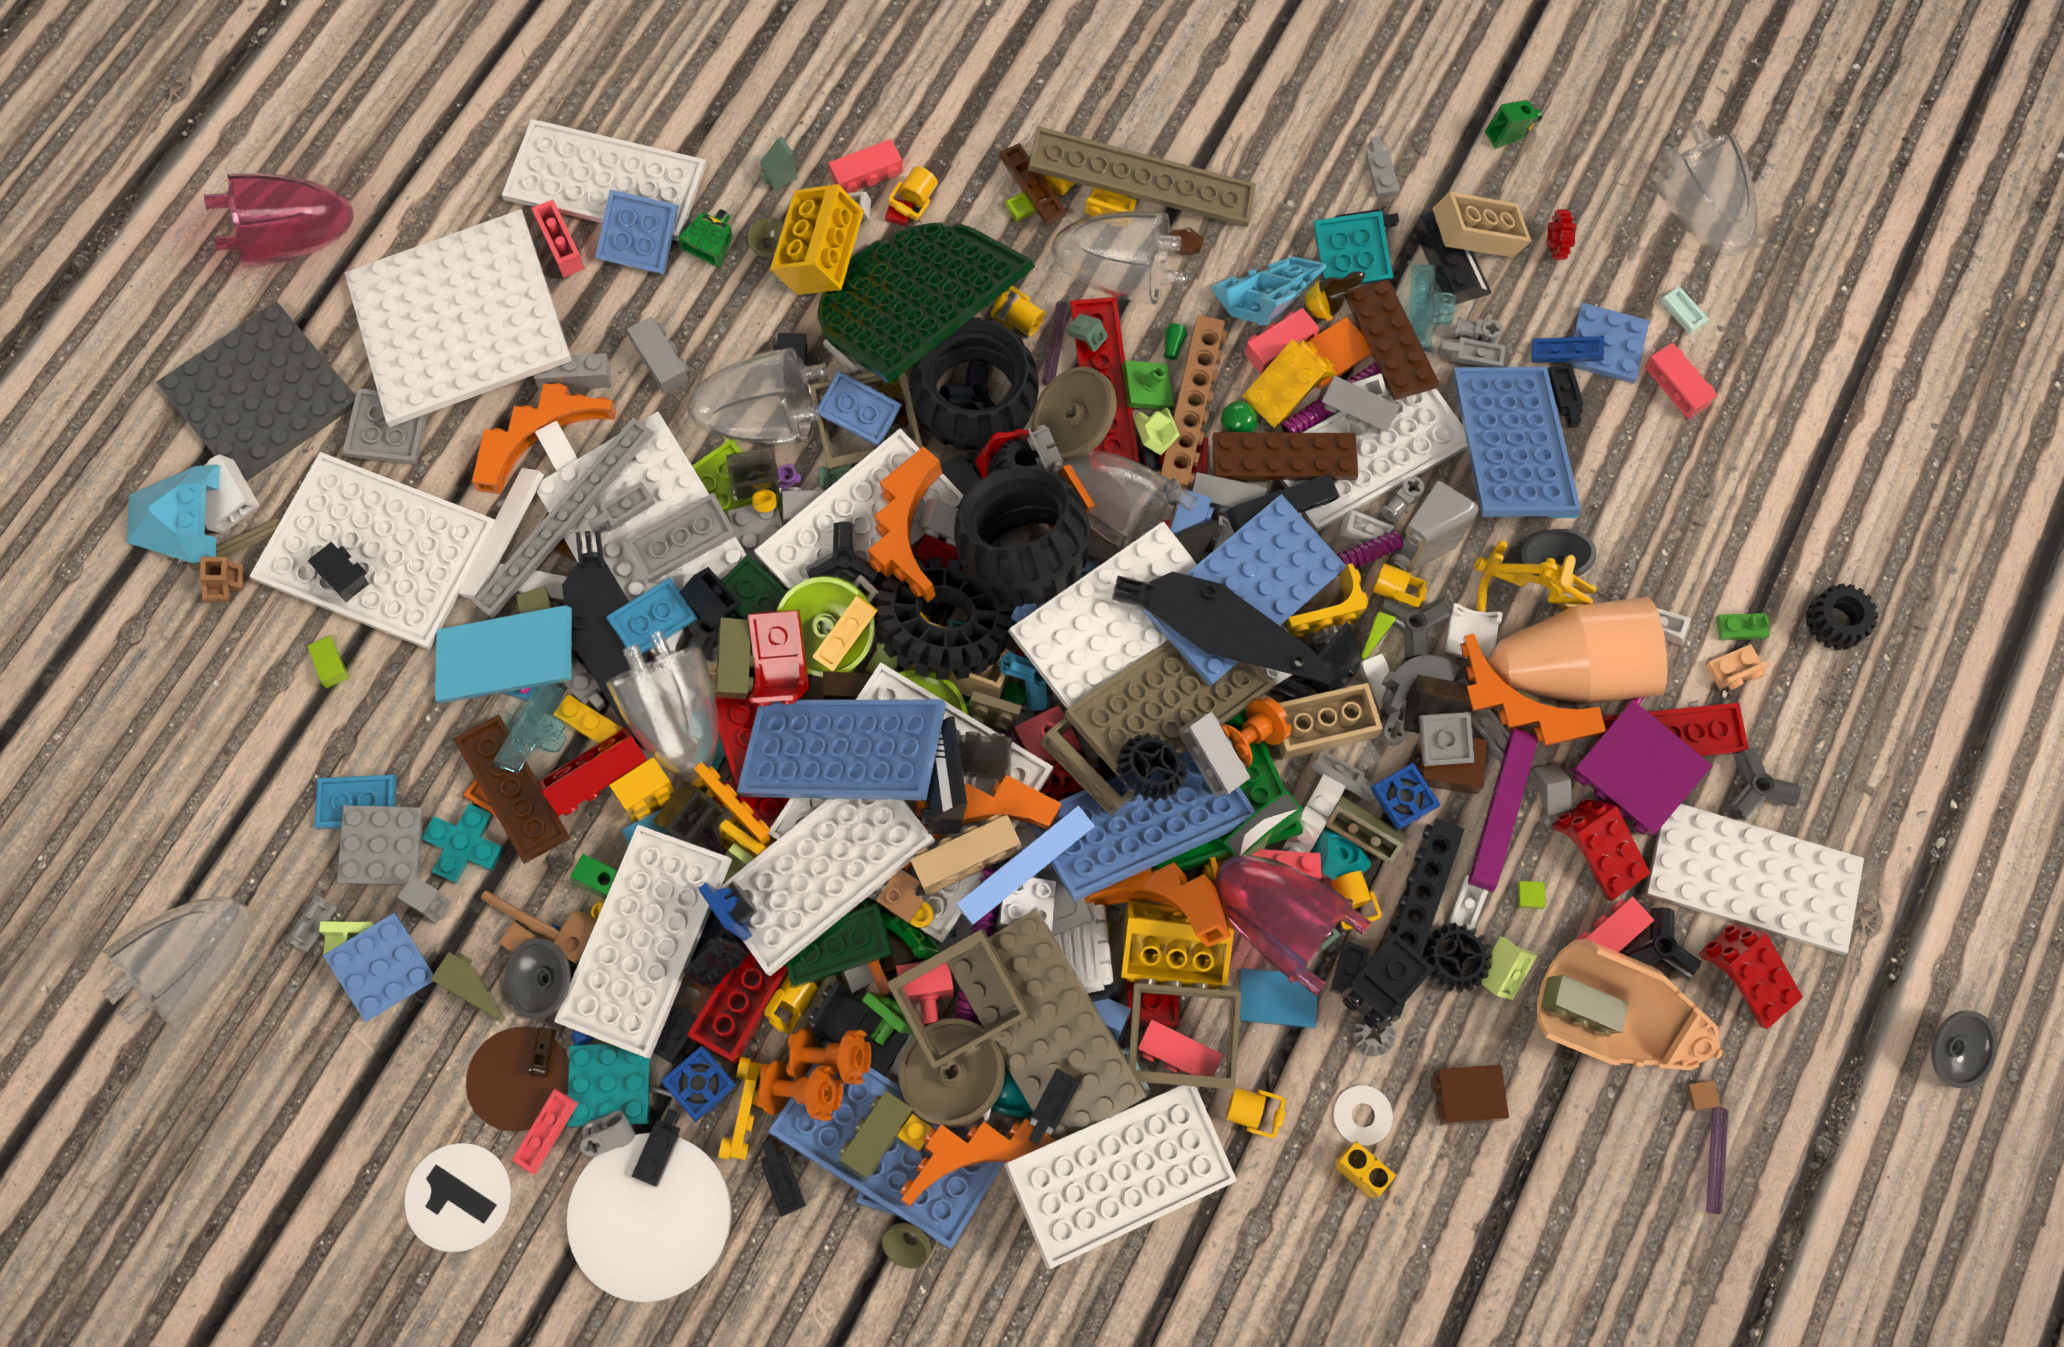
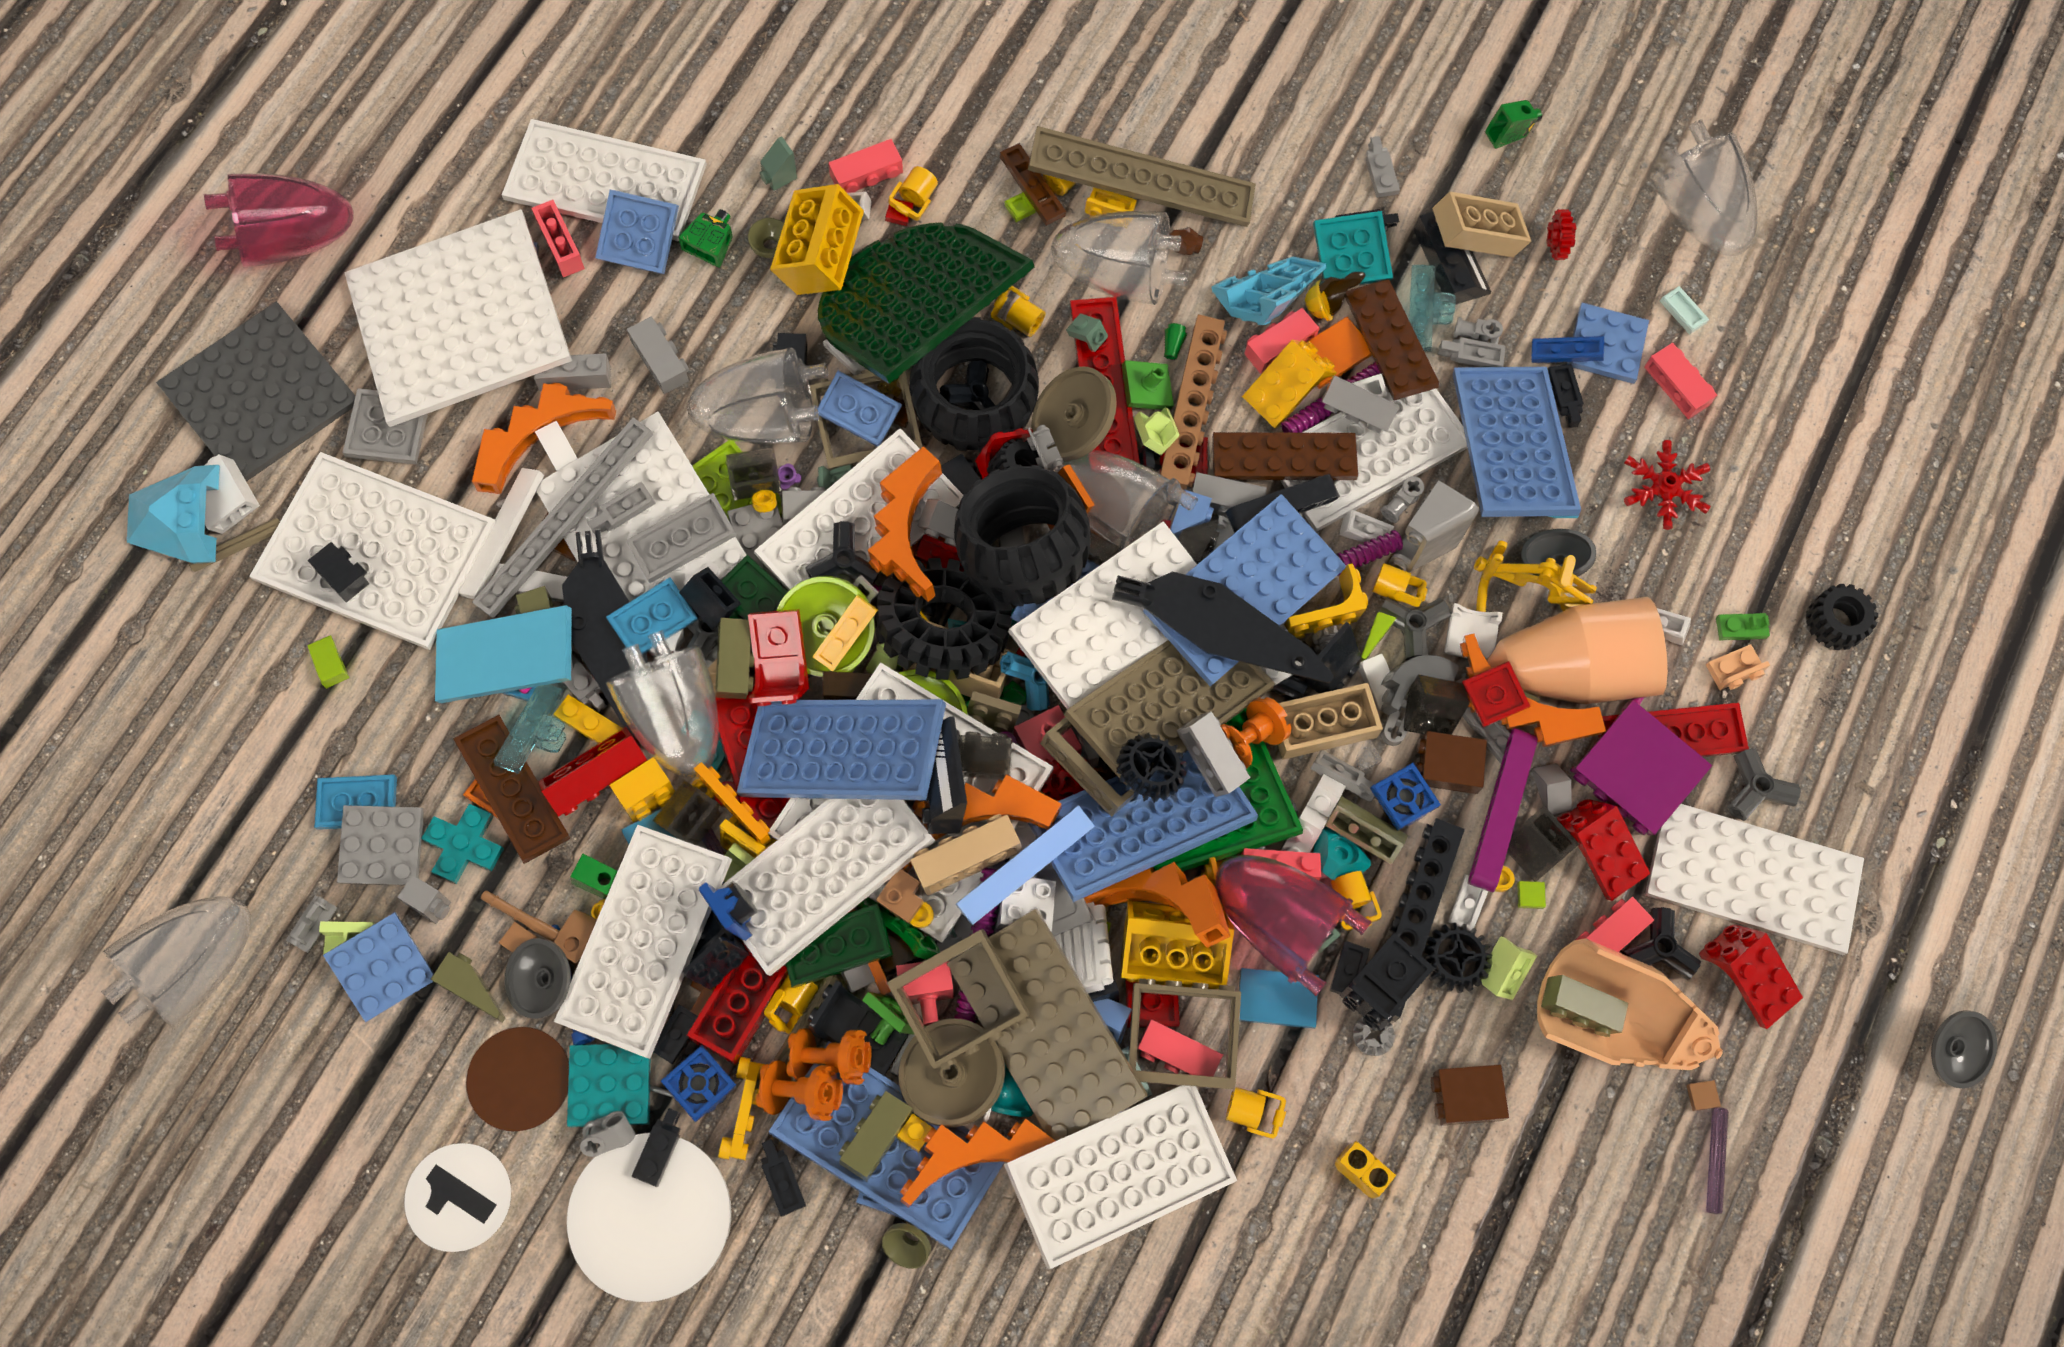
(220, 577): medium nougat brick -> none
(543, 1047): dark brown bar -> none
(544, 1131): coral tile -> none
(1052, 1104): black hinge -> none
(1055, 342): axle -> none
(1239, 417): green hair -> none
(1264, 826): slope -> none
(1382, 1111): white gear -> none
(1446, 739): light grey plate -> none
(1496, 694): none -> red tile
(1506, 880): none -> yellow tile
(1540, 844): none -> clear smoke slope
(1667, 484): none -> red piece

